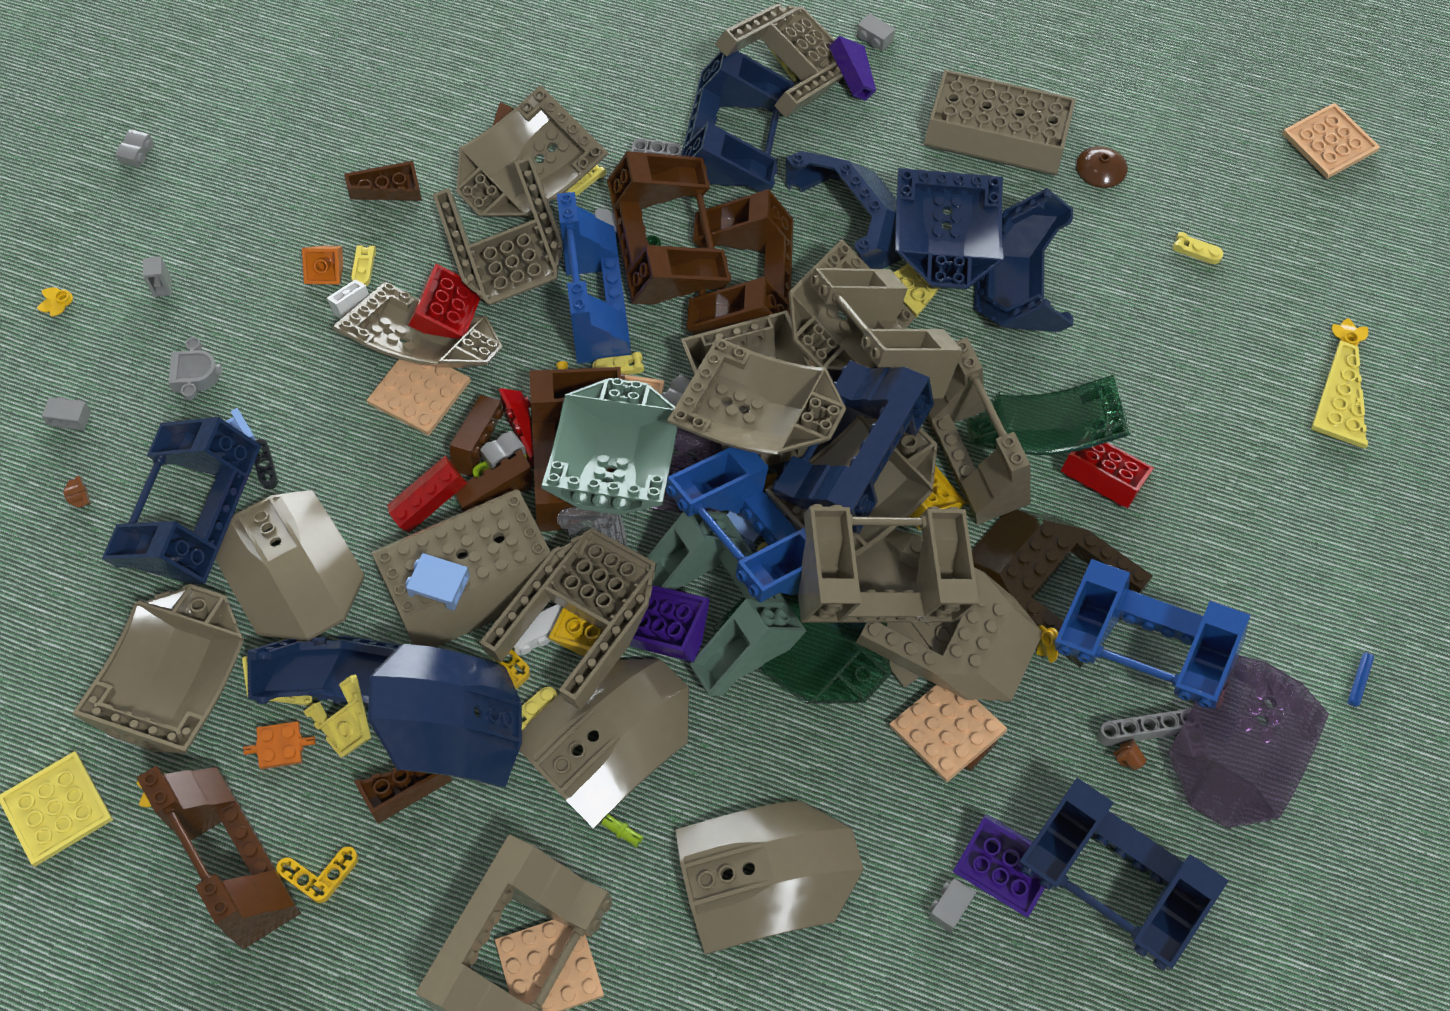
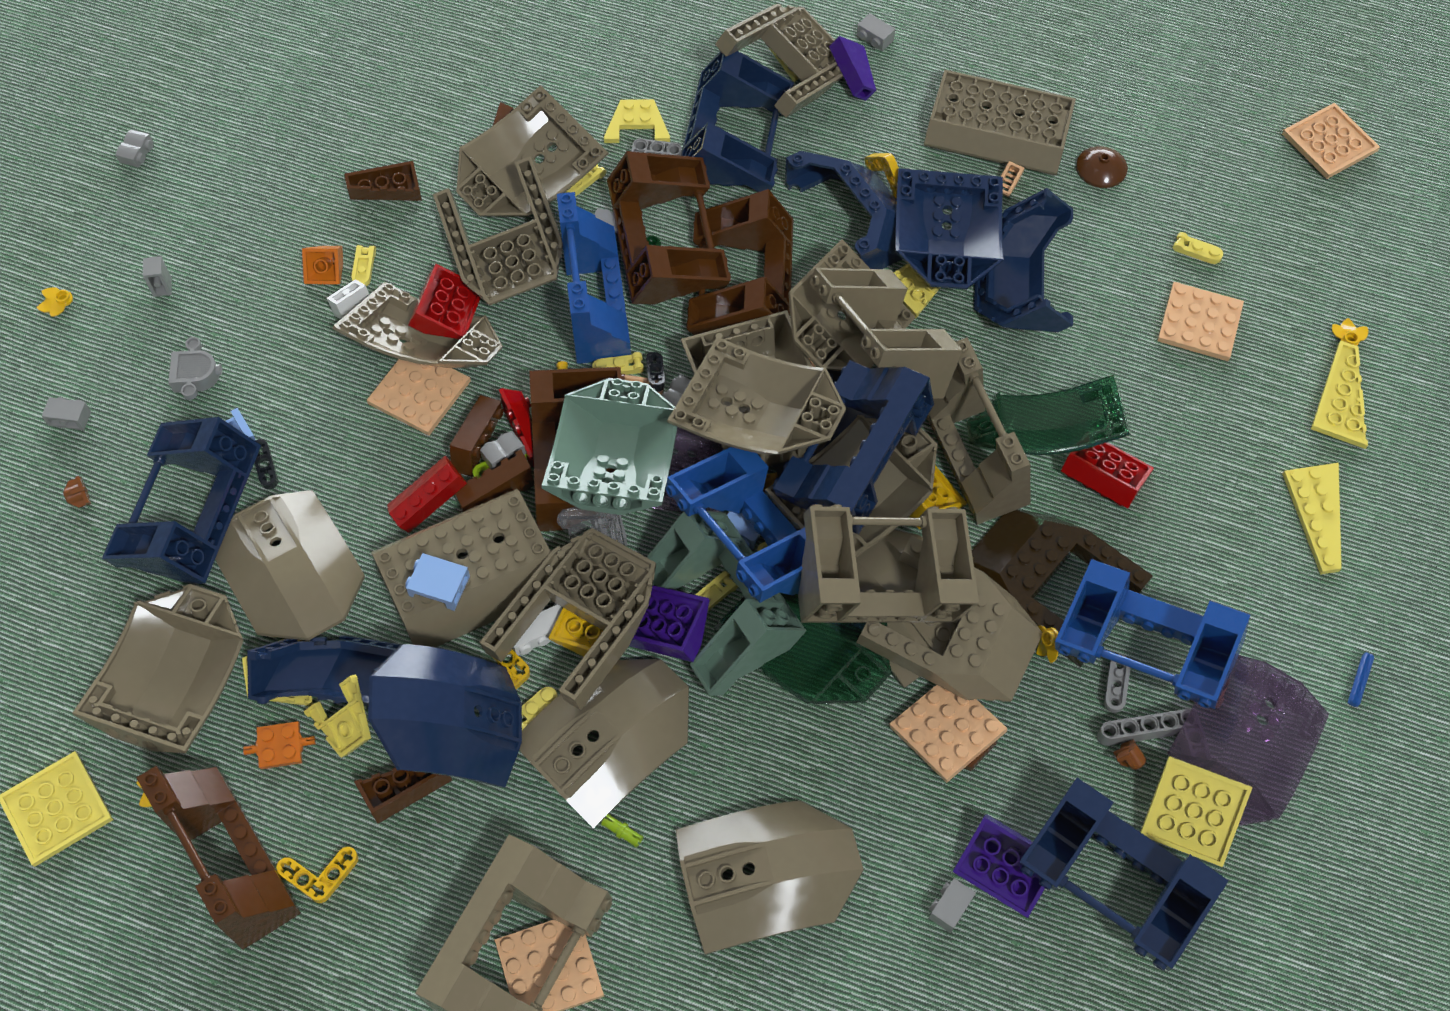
(636, 115): none -> light yellow wing
(658, 366): none -> black beam
(716, 591): none -> light yellow plate
(887, 163): none -> yellow beam
(1016, 169): none -> light nougat slope
(1114, 693): none -> light grey plate
(1196, 811): none -> light yellow plate
(1200, 321): none -> light nougat plate
(1318, 508): none -> light yellow wing

